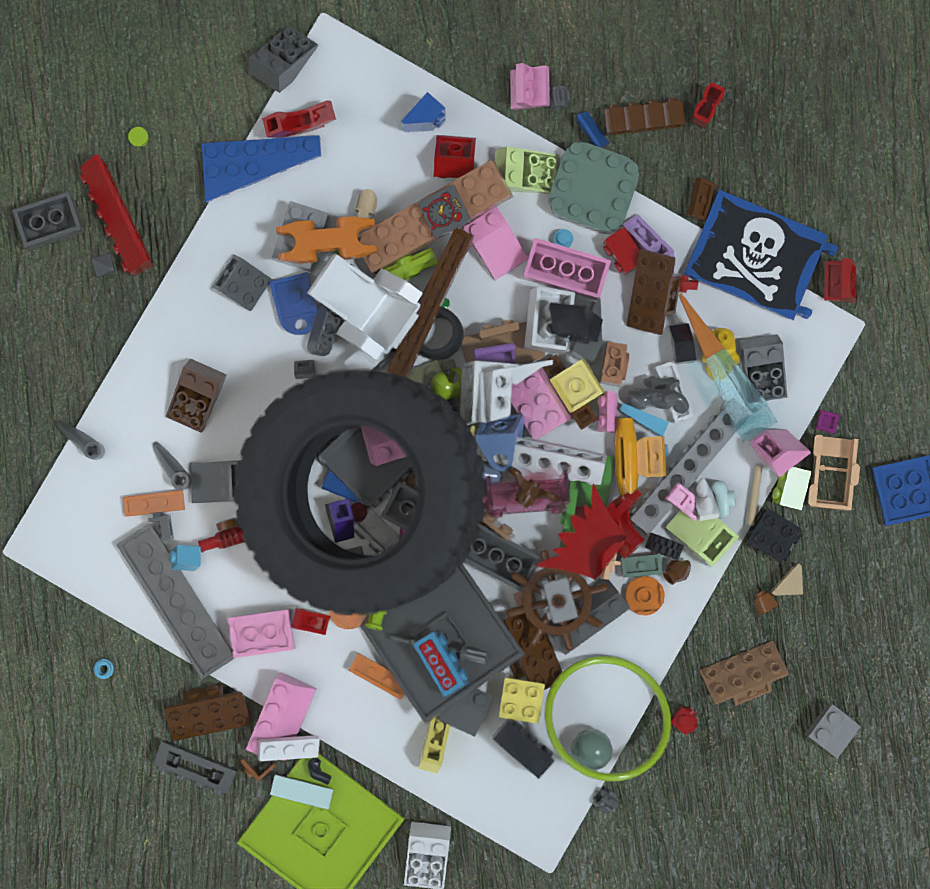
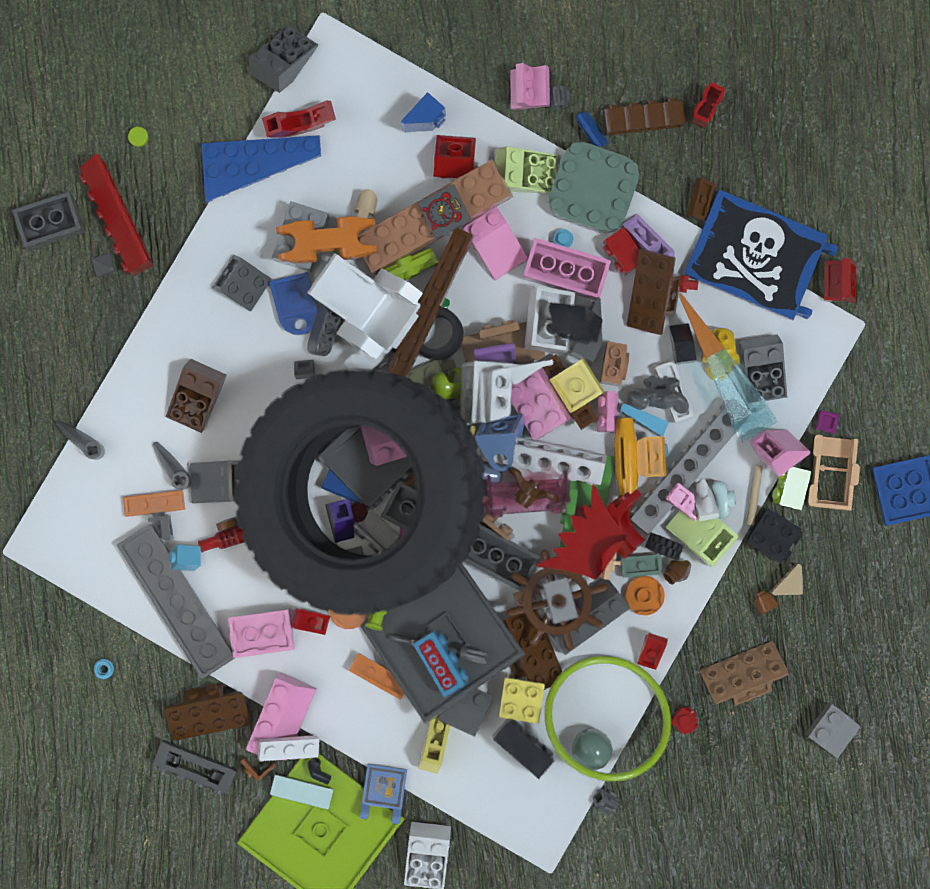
(384, 789): none -> medium blue flag
(652, 651): none -> red slope

